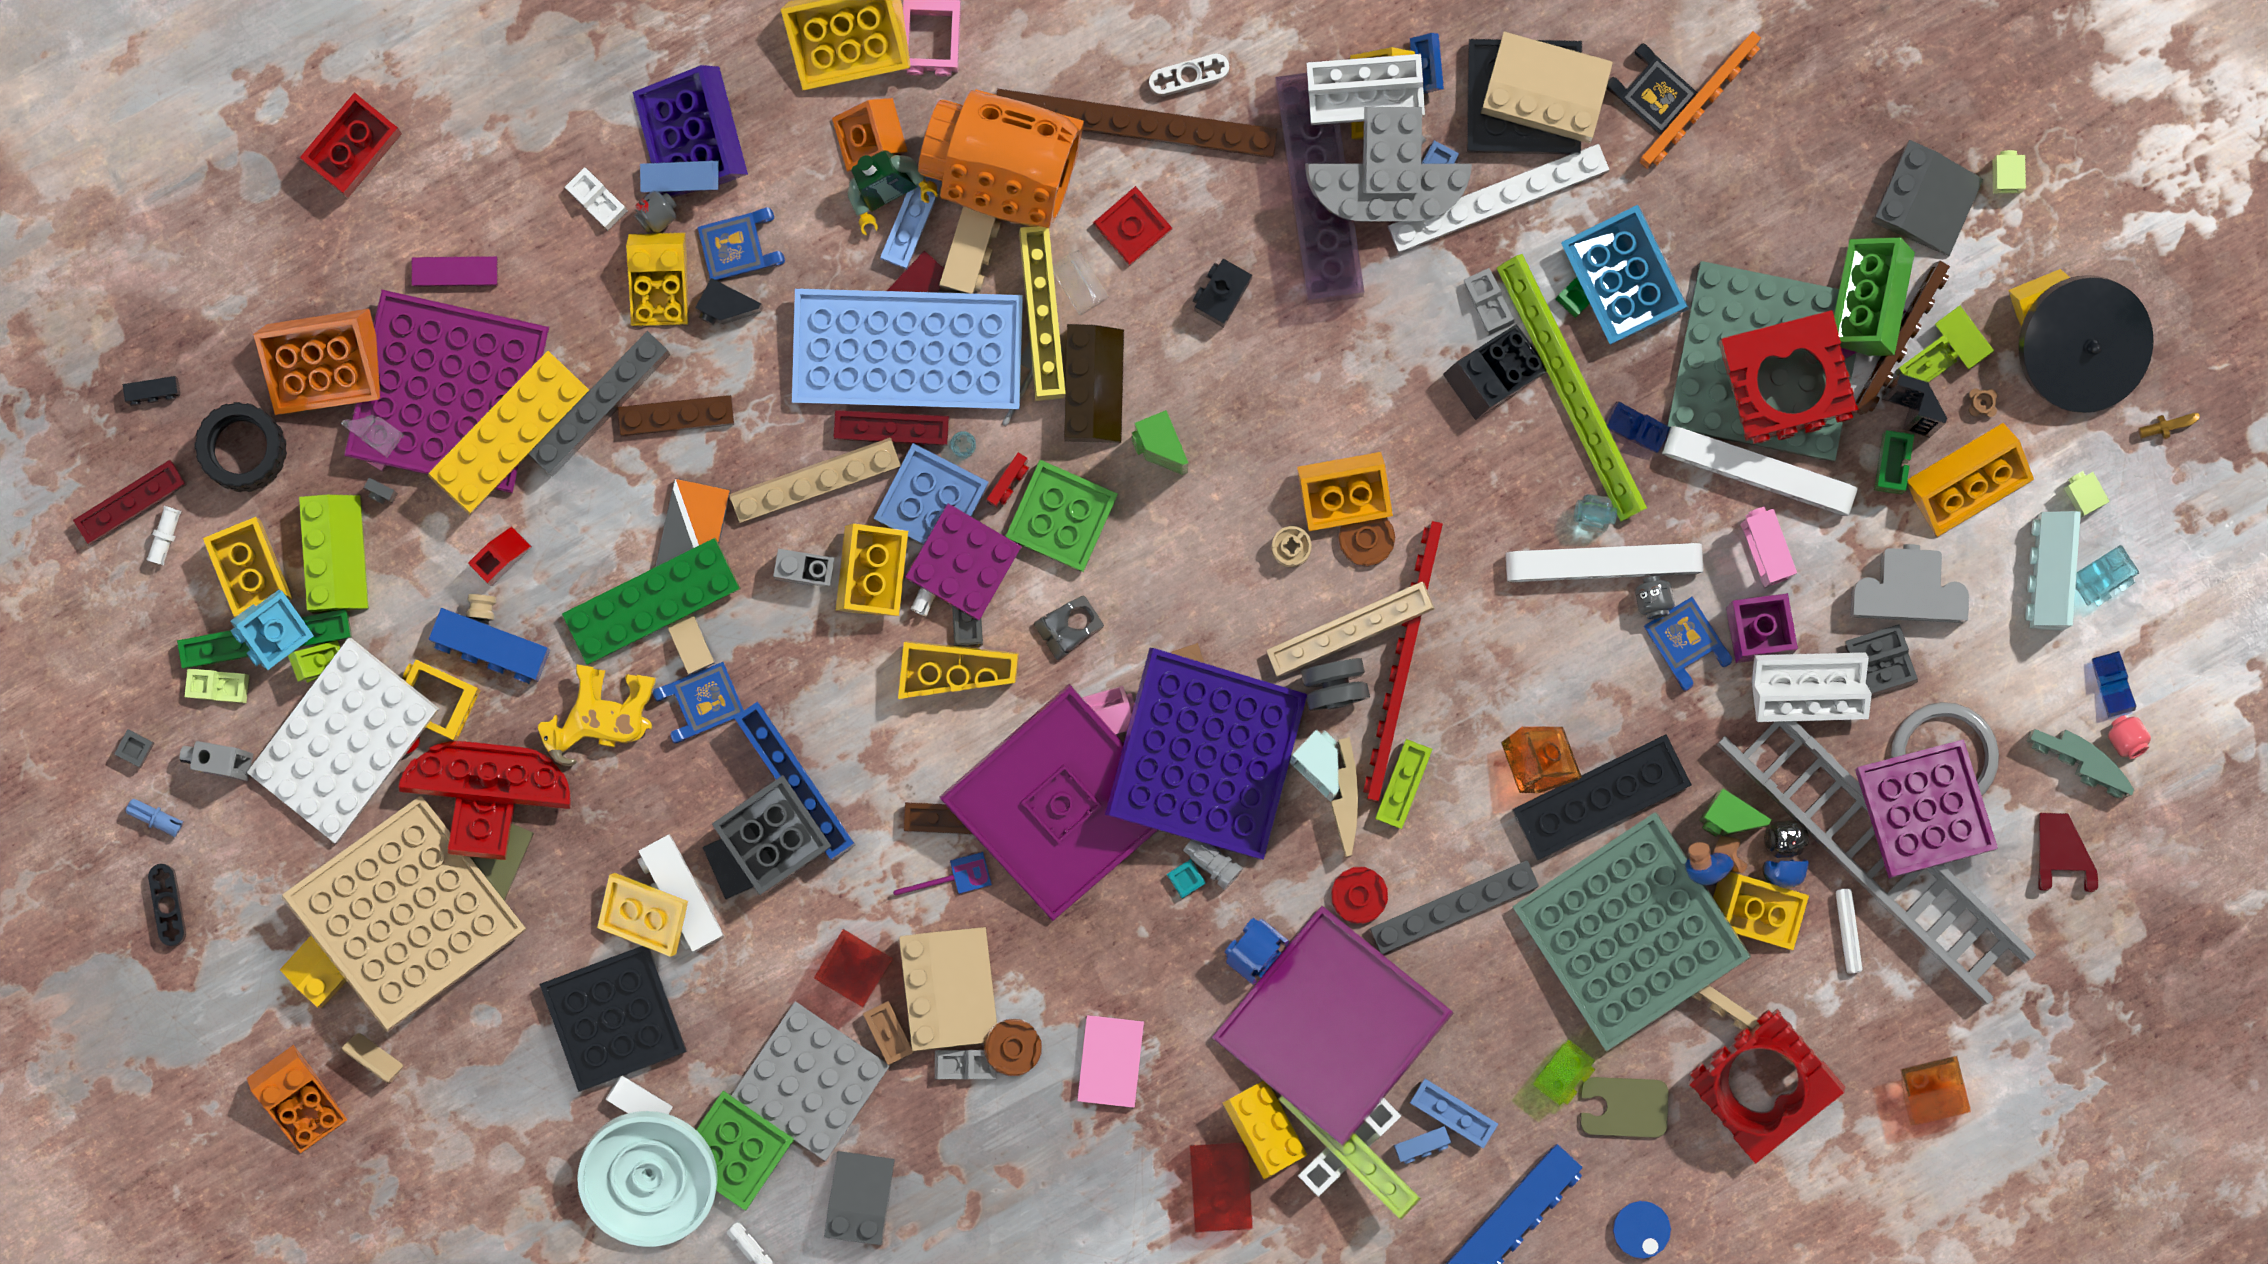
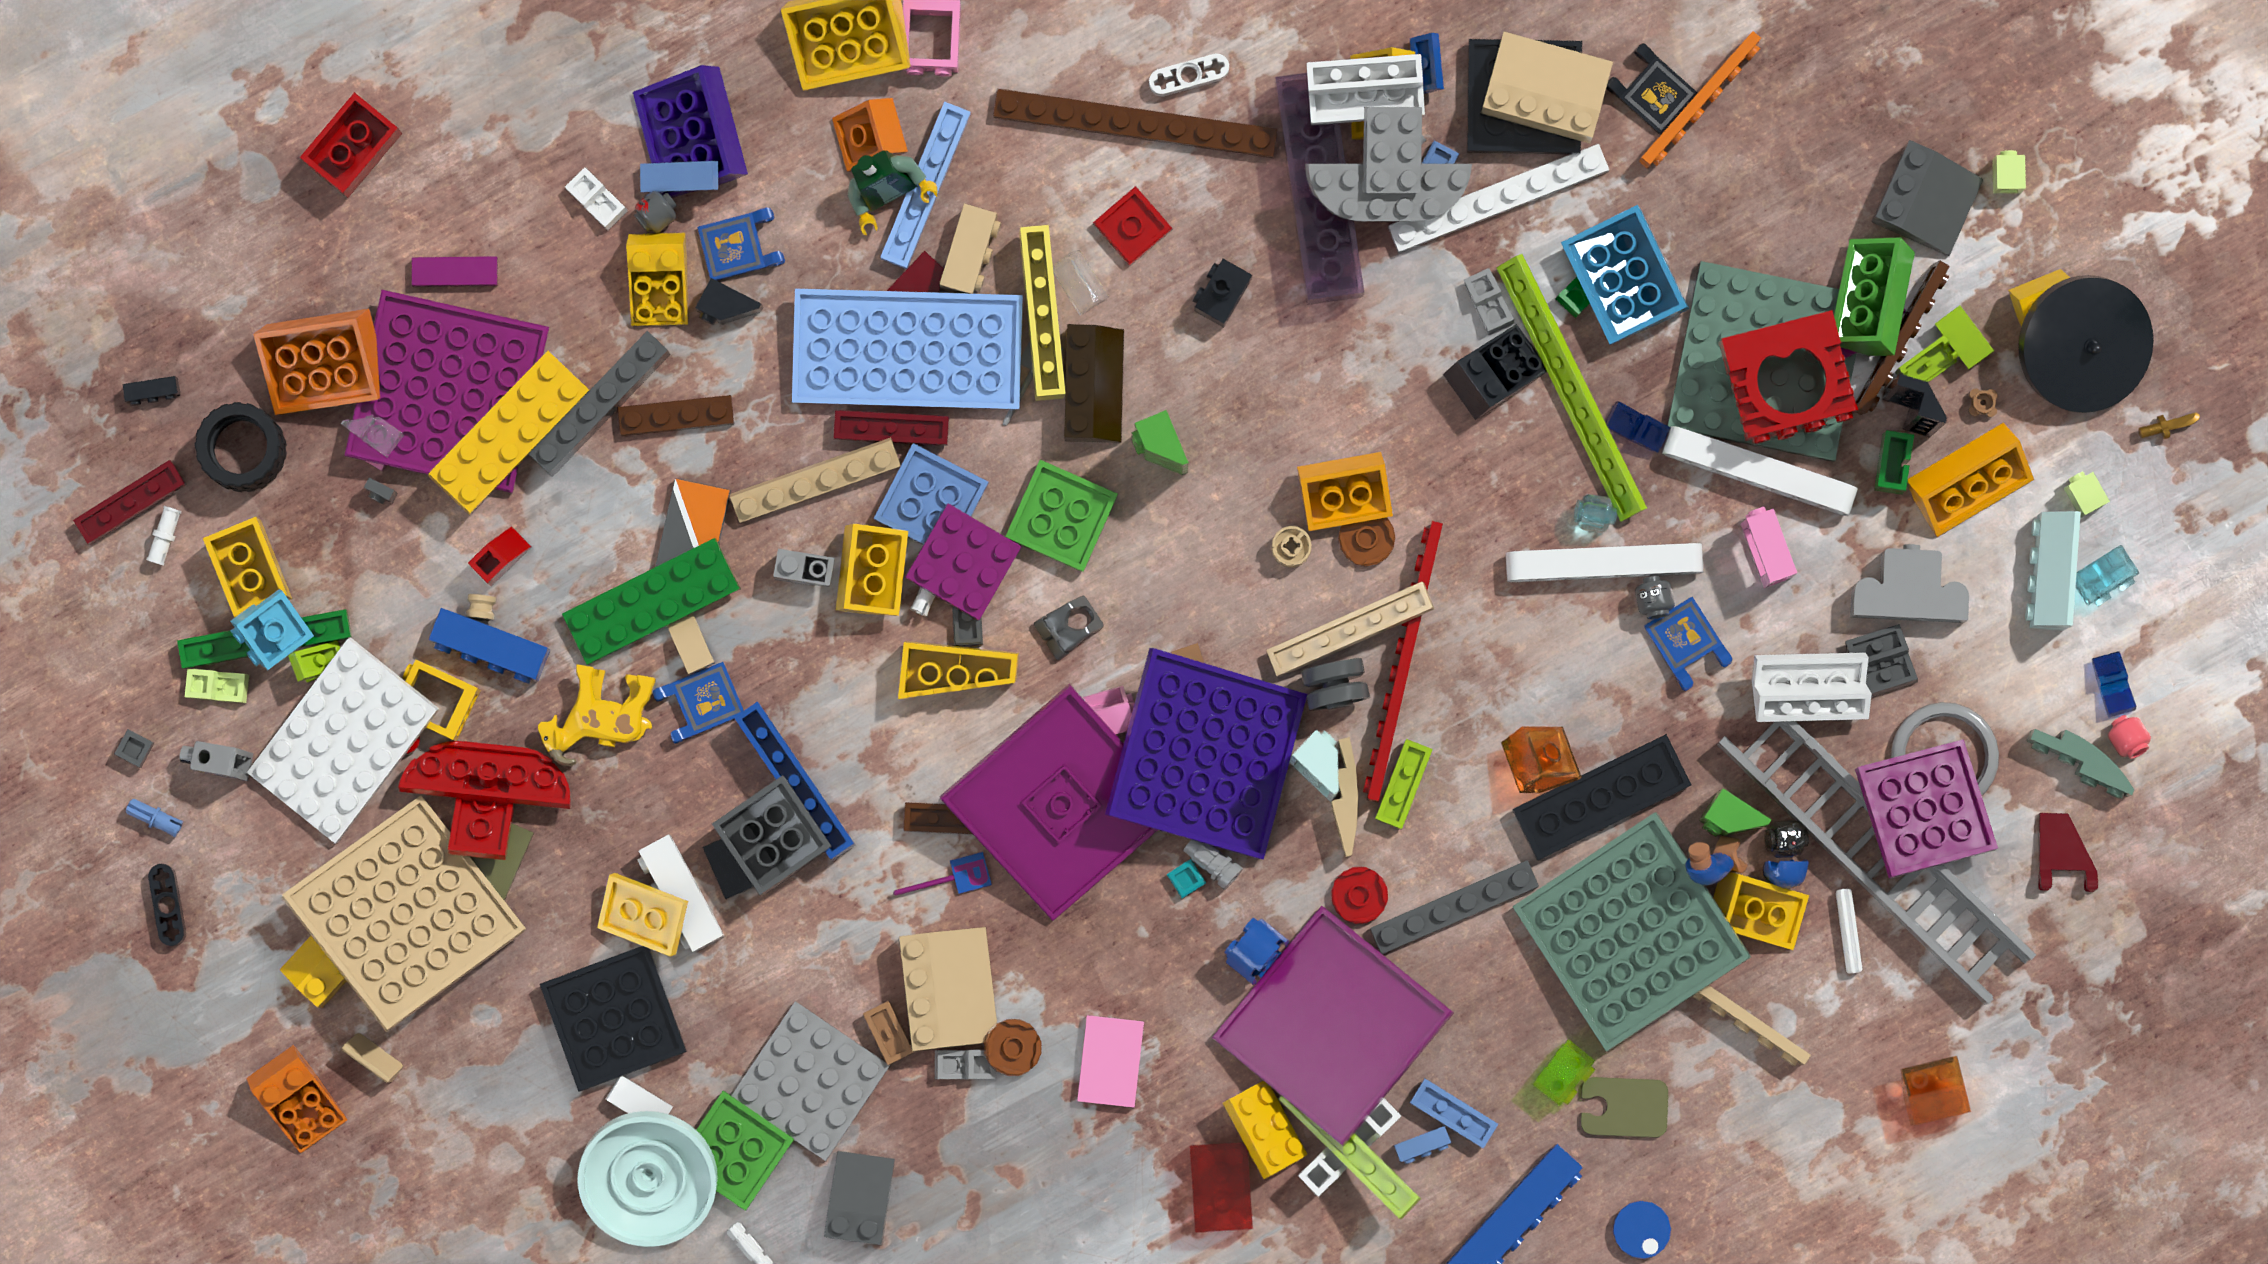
(333, 553): lime slope -> none
(853, 968): clear red brick -> none
(970, 439): clear light blue bush -> none
(1001, 157): orange piece -> none
(1002, 491): red plate -> none
(1761, 627): magenta brick -> none
(1764, 1131): red hose -> none

